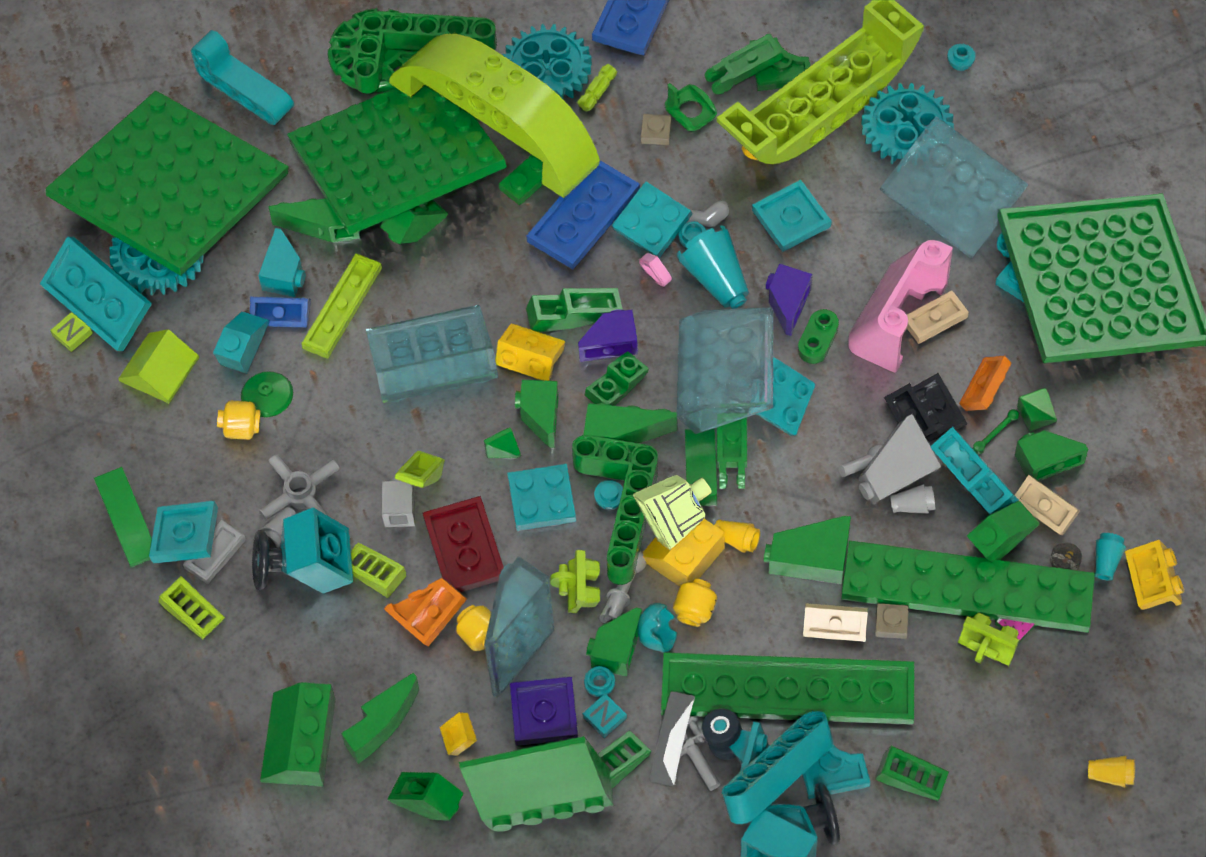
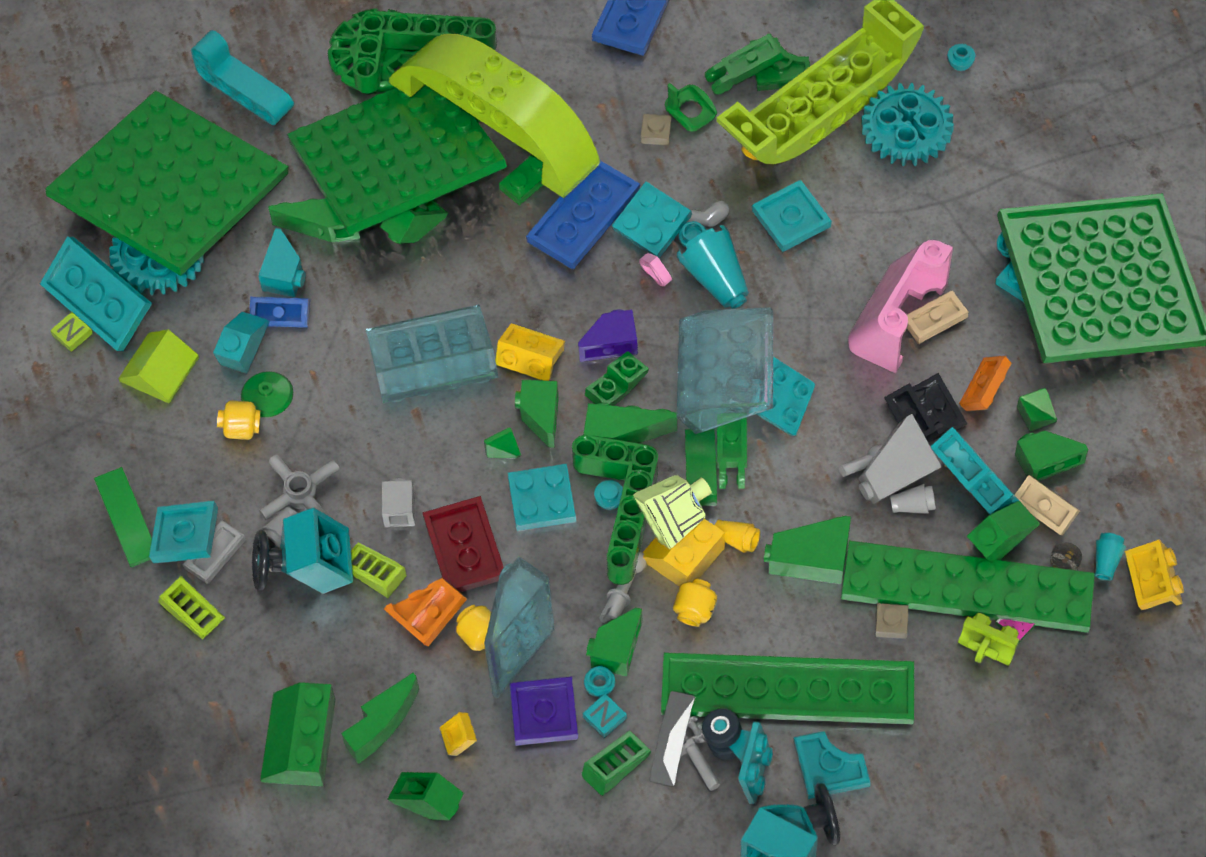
(341, 306): lime tile -> none
(421, 469): lime slope -> none
(538, 783): slope -> none
(547, 60): teal gear -> none
(571, 308): green slope -> none
(572, 582): lime hips -> none
(597, 87): lime axle -> none
(655, 629): teal hair -> none
(777, 767): teal beam -> none
(788, 295): dark purple slope -> none
(820, 334): green plate -> none
(835, 622): plate -> none
(907, 783): green slope -> none
(953, 186): clear light blue slope -> none
(979, 446): green hinge -> none
(1114, 771): yellow cone -> none

